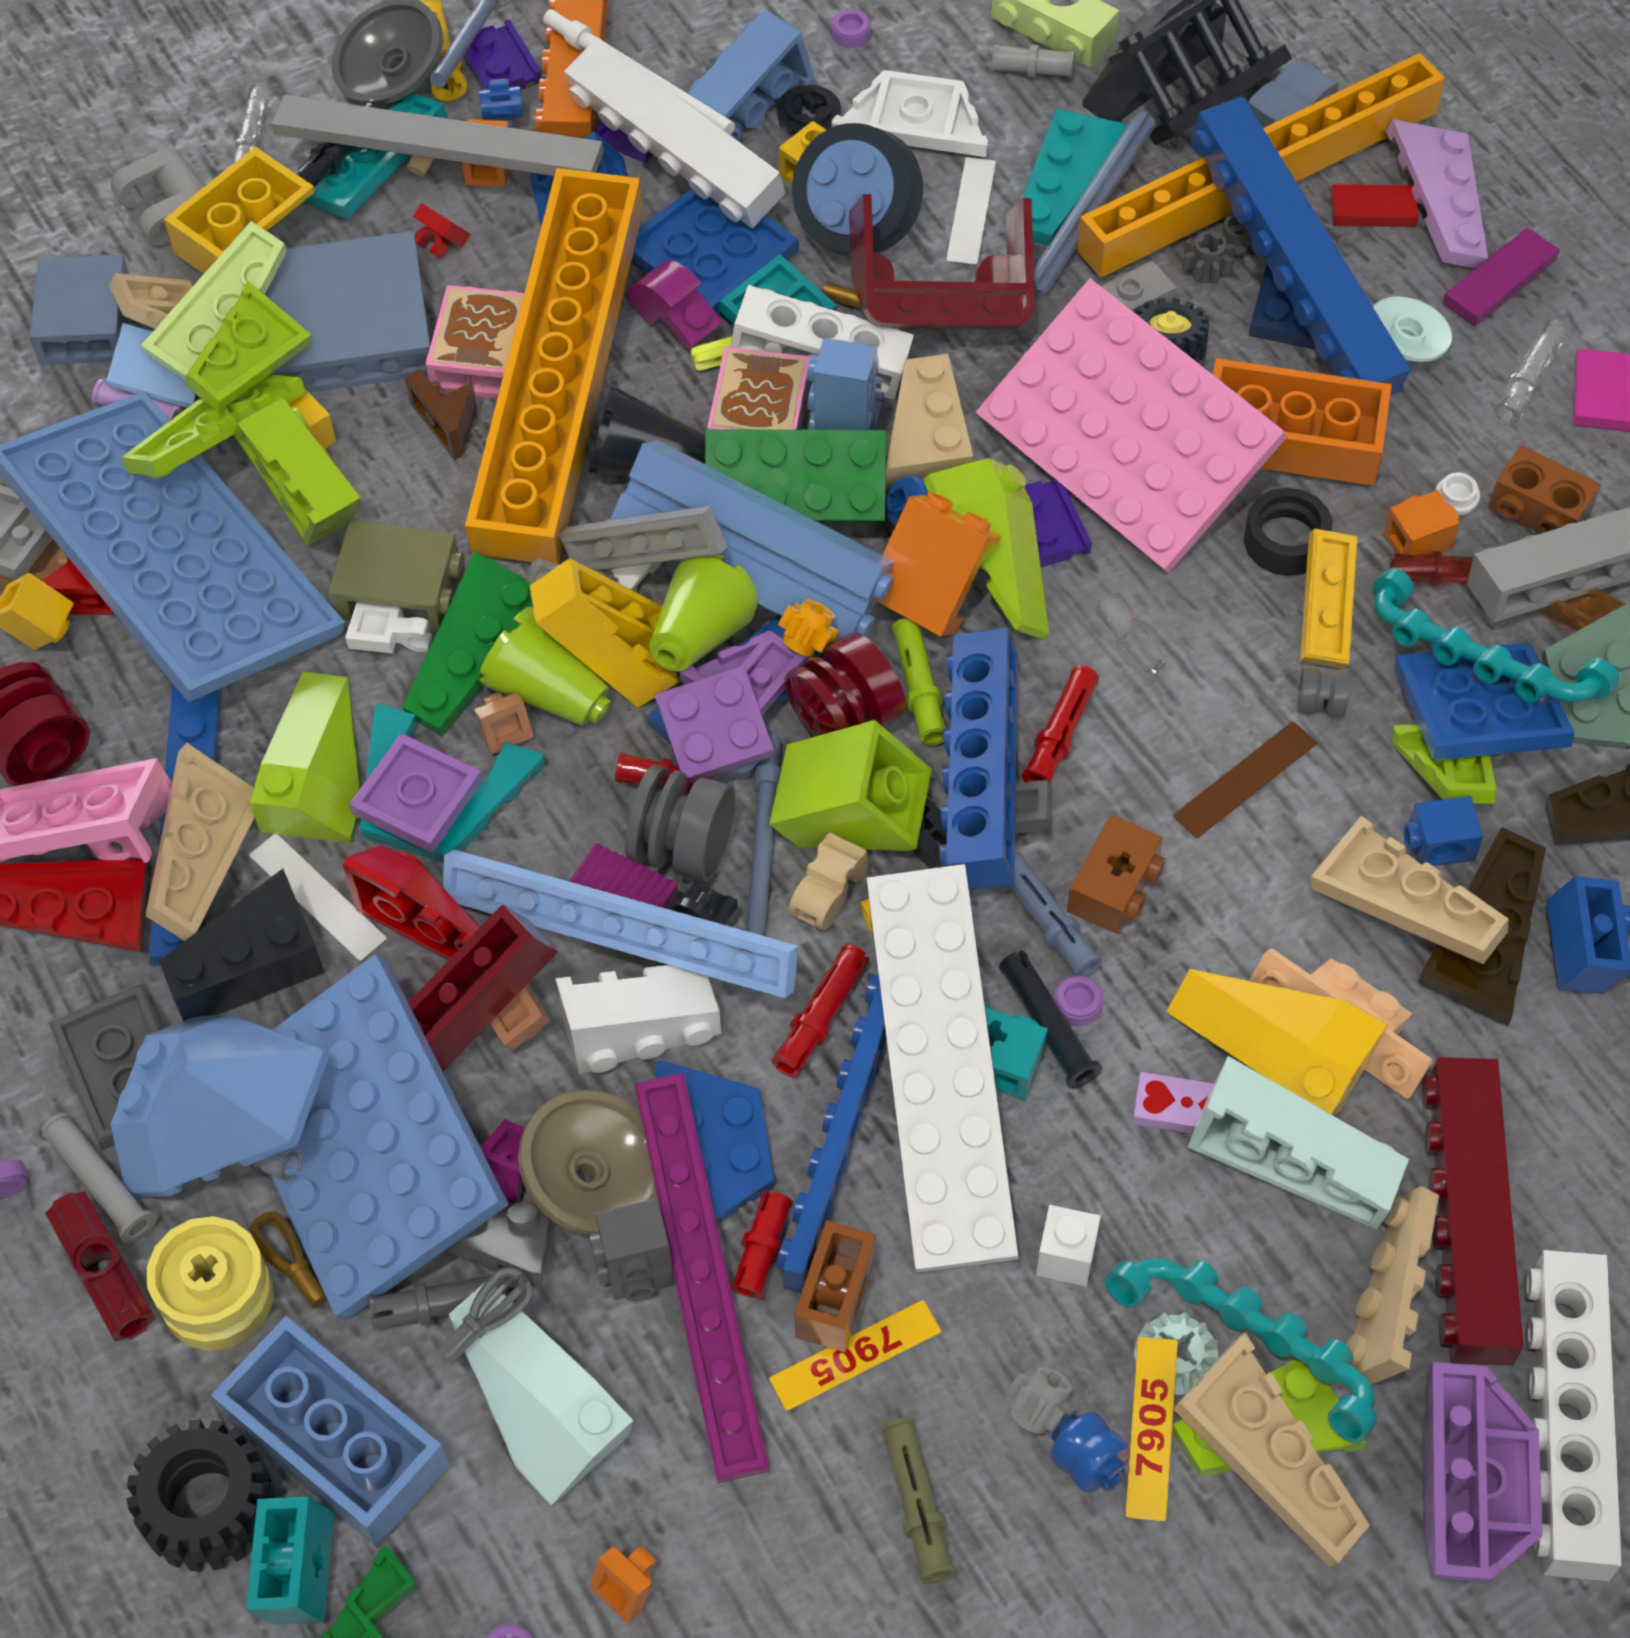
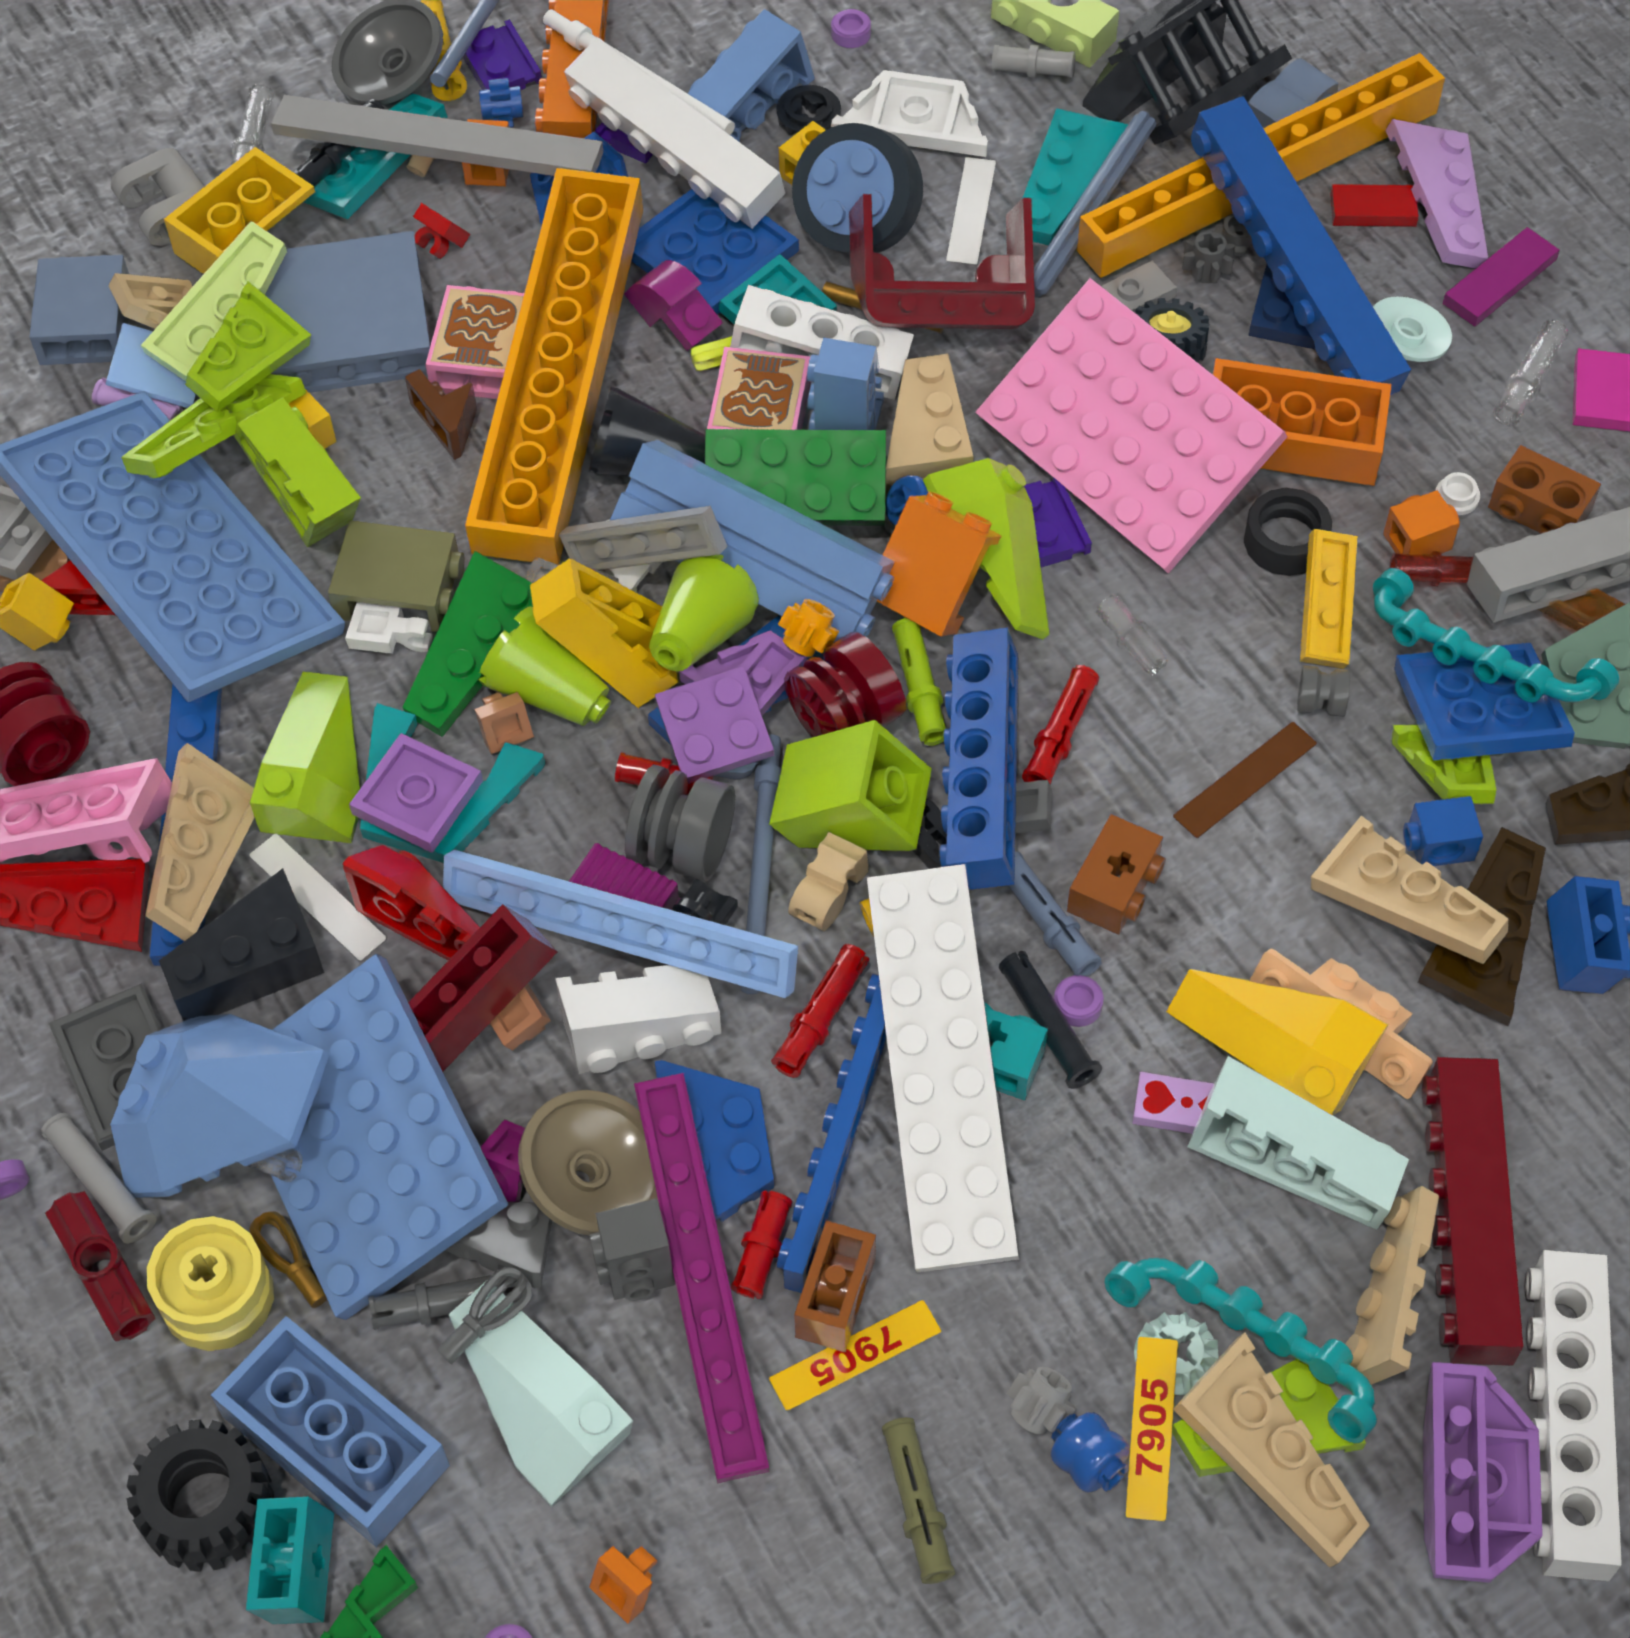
(1067, 1245): white brick -> none

